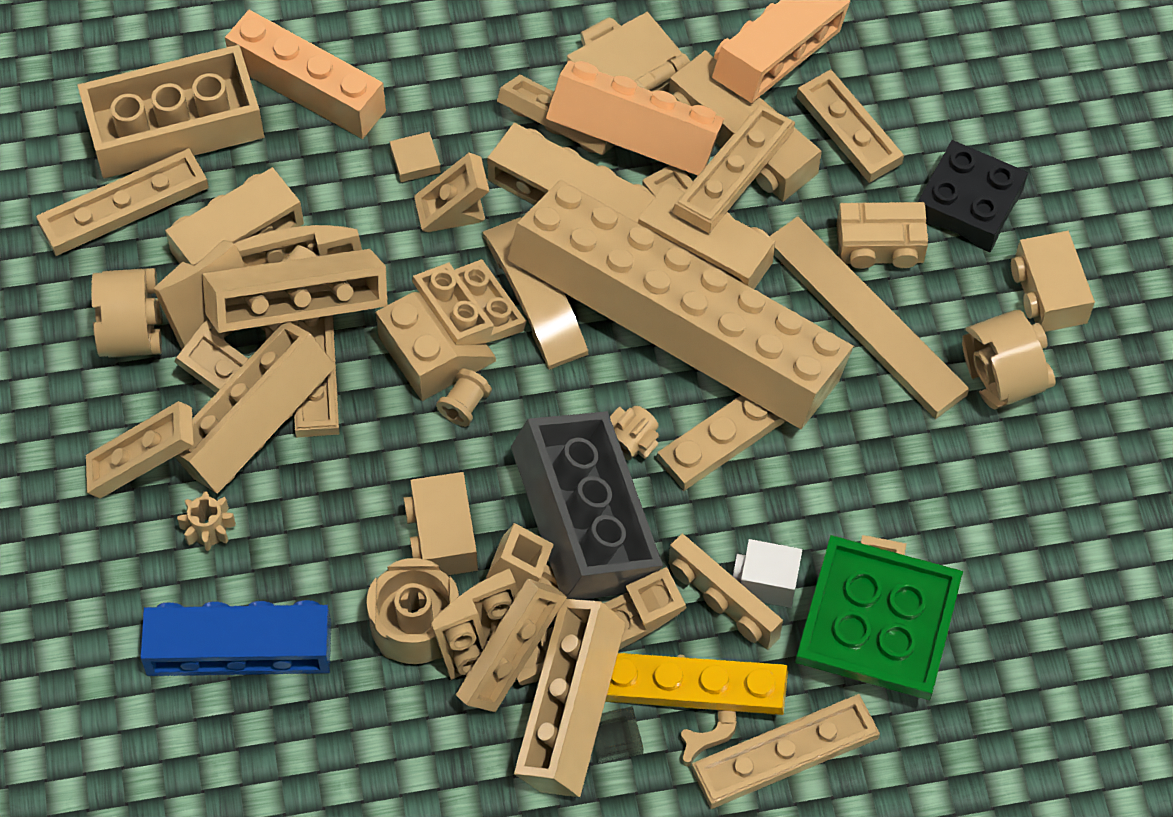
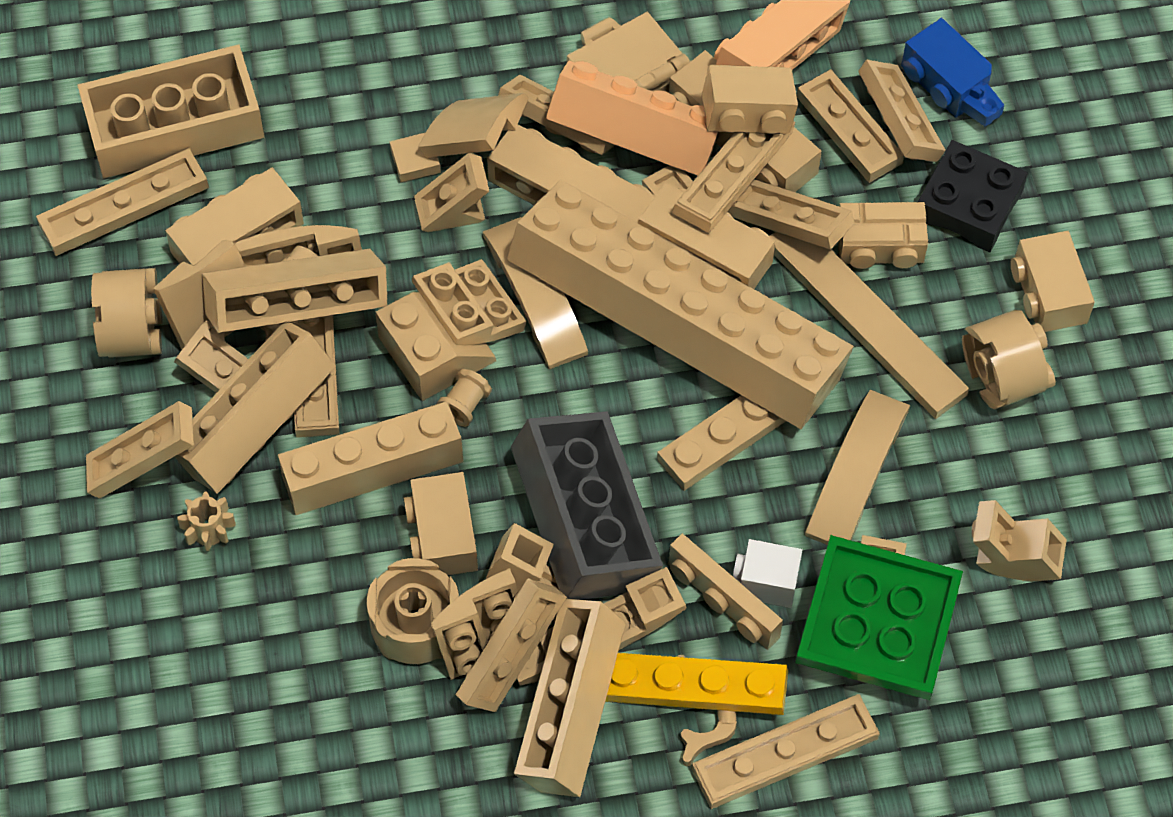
(236, 639): blue brick -> none
(308, 74): light nougat brick -> none
(371, 458): none -> tan brick
(472, 125): none -> tan slope
(618, 736): clear smoke tile -> none
(635, 431): tan gear -> none
(749, 99): none -> tan brick
(792, 214): none -> tan plate
(857, 467): none -> tan slope
(901, 111): none -> tan plate
(952, 72): none -> blue hinge
(1017, 548): none -> tan brick

